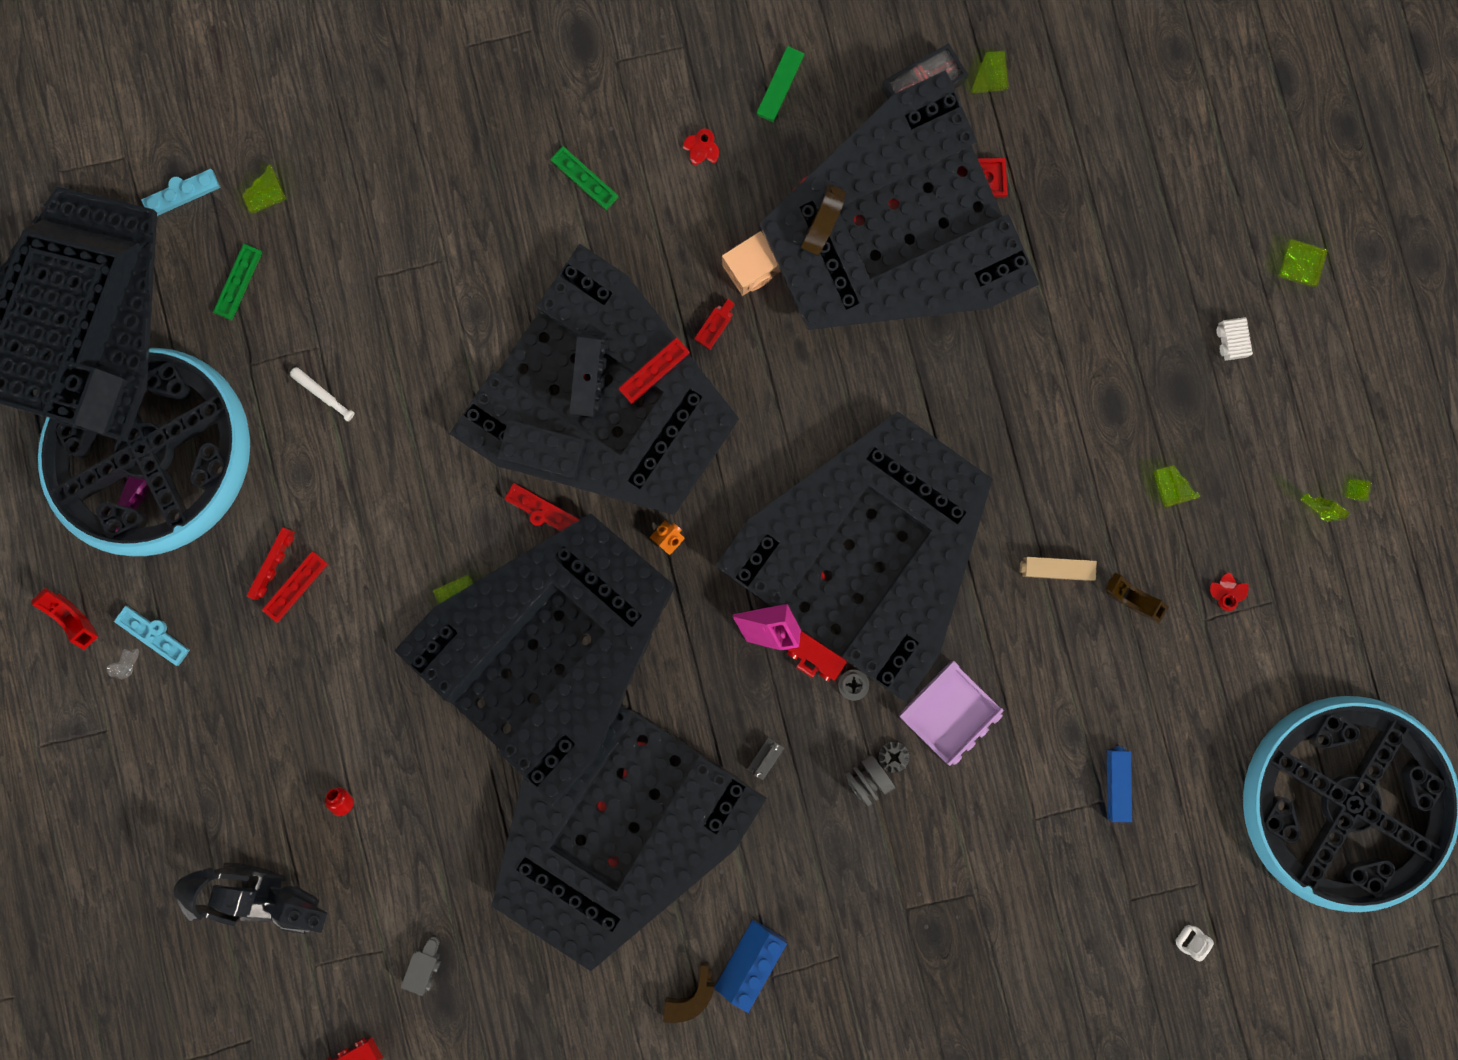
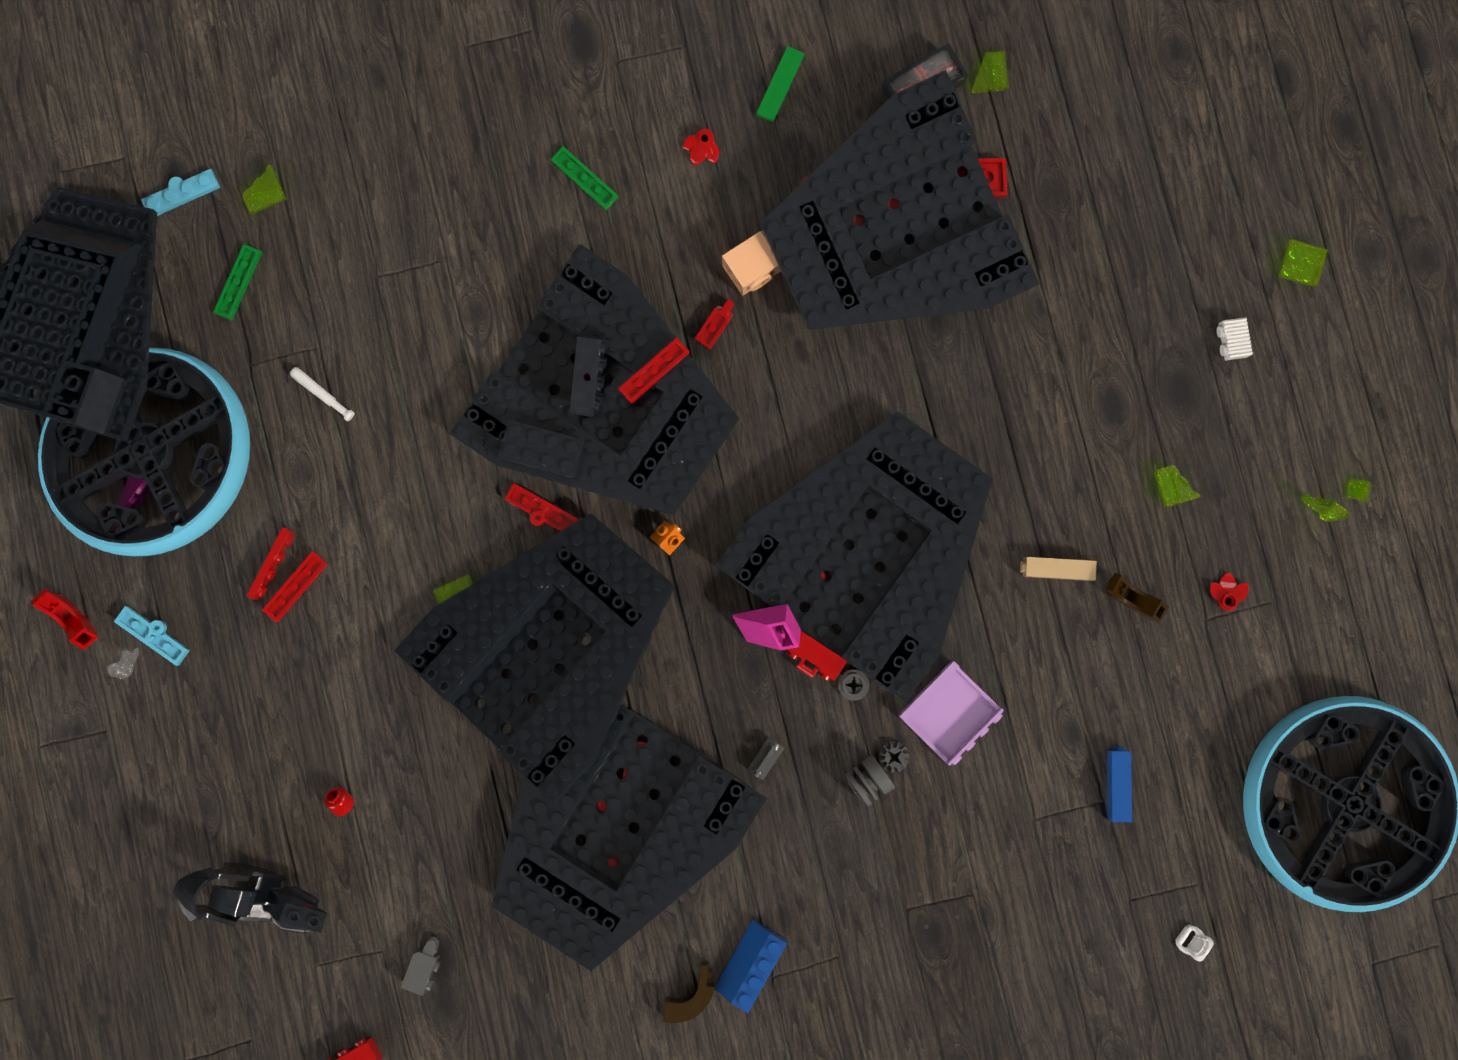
(824, 219): dark brown arch -> none

